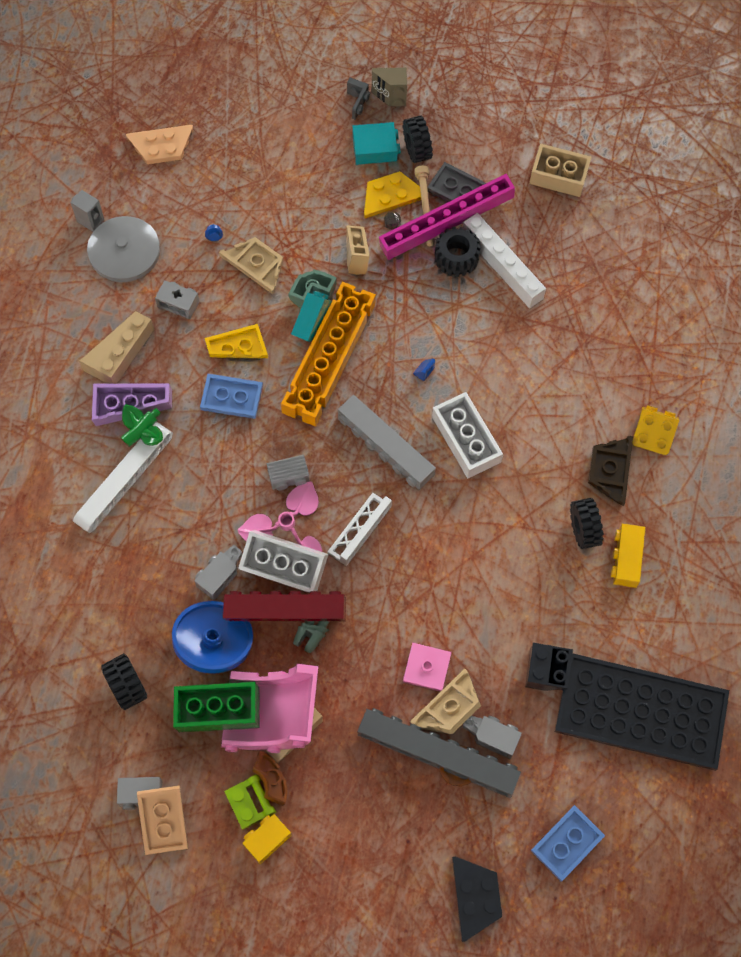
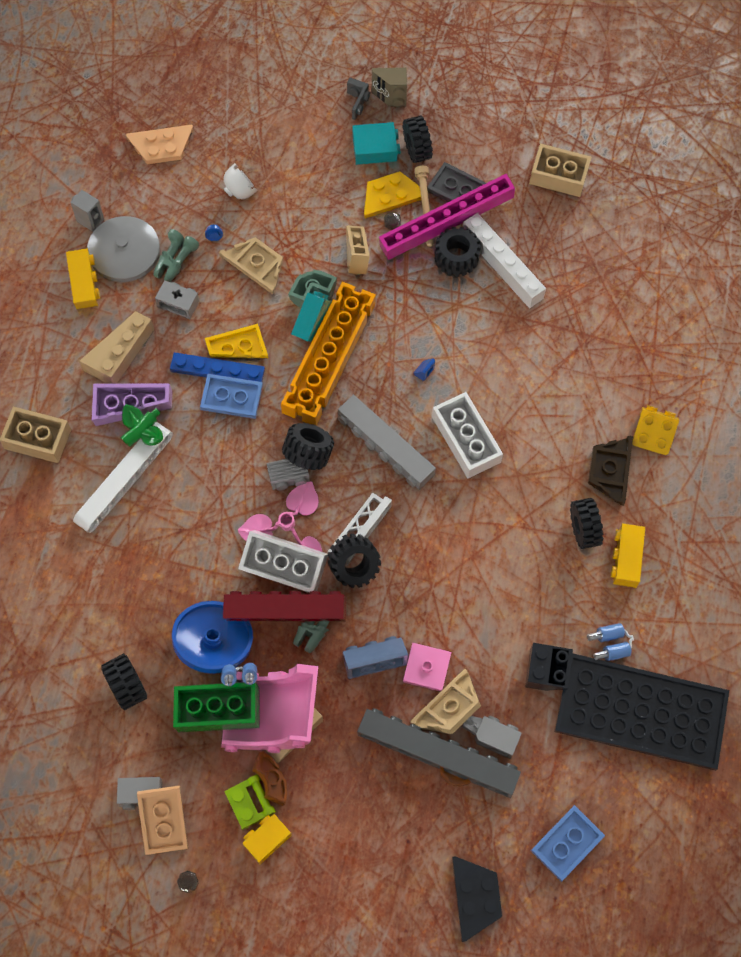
(35, 434): none -> tan brick
(82, 278): none -> yellow brick
(166, 259): none -> sand green piece
(188, 881): none -> clear smoke tile
(202, 366): none -> blue plate
(219, 572): light grey hinge -> none
(229, 674): none -> medium blue piece
(238, 183): none -> white cylinder
(307, 446): none -> black tyre
(361, 573): none -> black tyre
(375, 657): none -> sand blue slope
(613, 651): none -> medium blue piece

